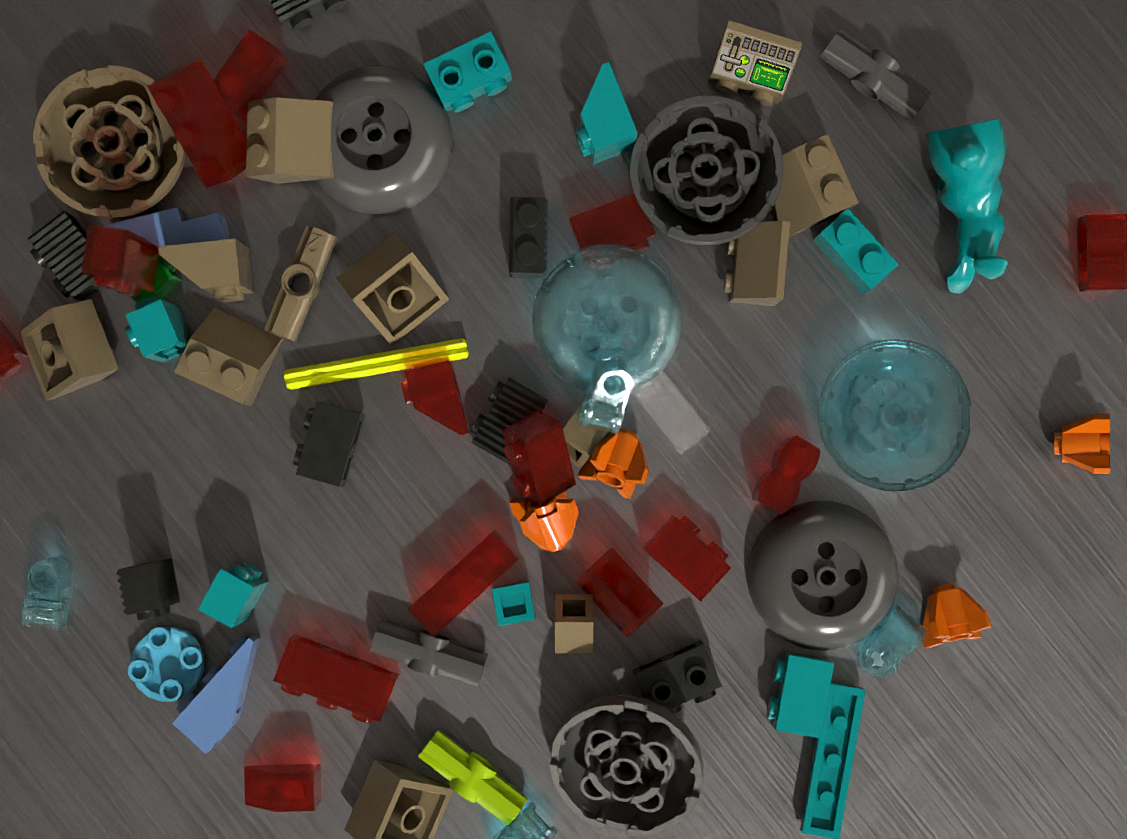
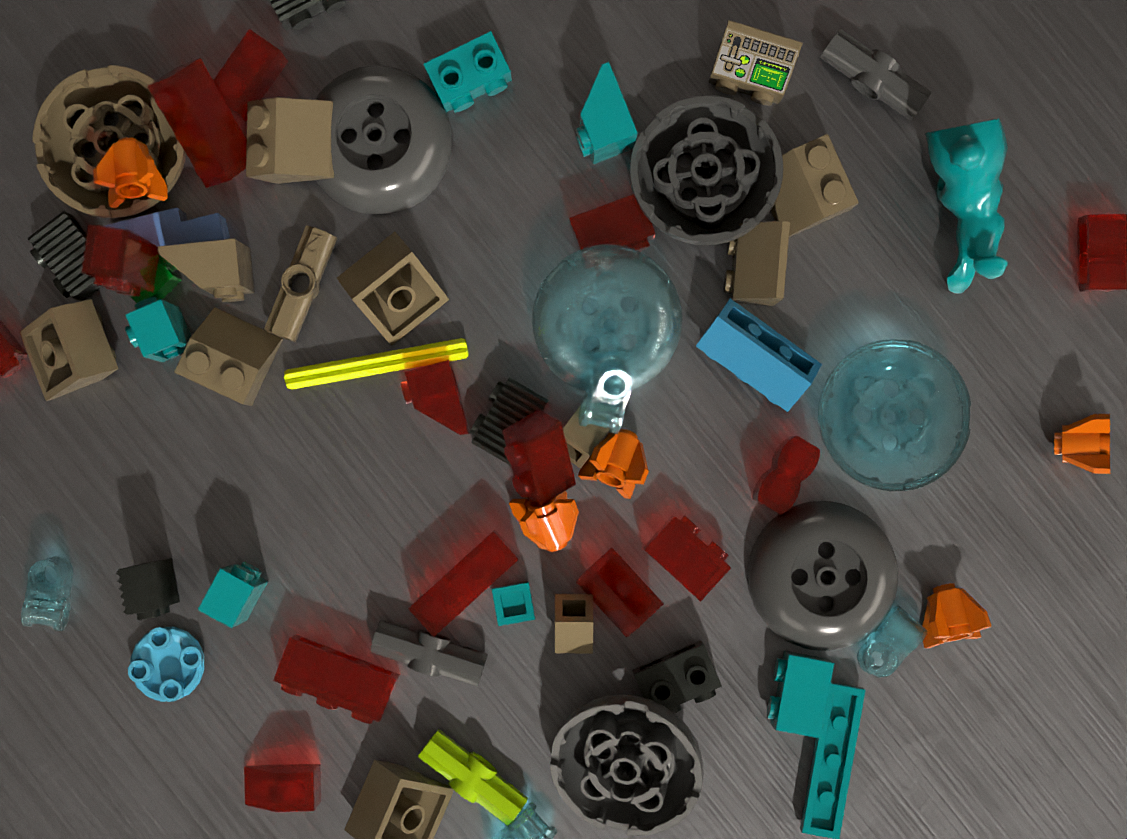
(129, 173): none -> orange brick
(219, 704): medium blue slope -> none
(328, 444): pearl dark grey brick -> none
(528, 237): pearl dark grey brick -> none
(672, 414): clear tile -> none
(759, 355): none -> dark azure brick
(855, 252): teal brick -> none

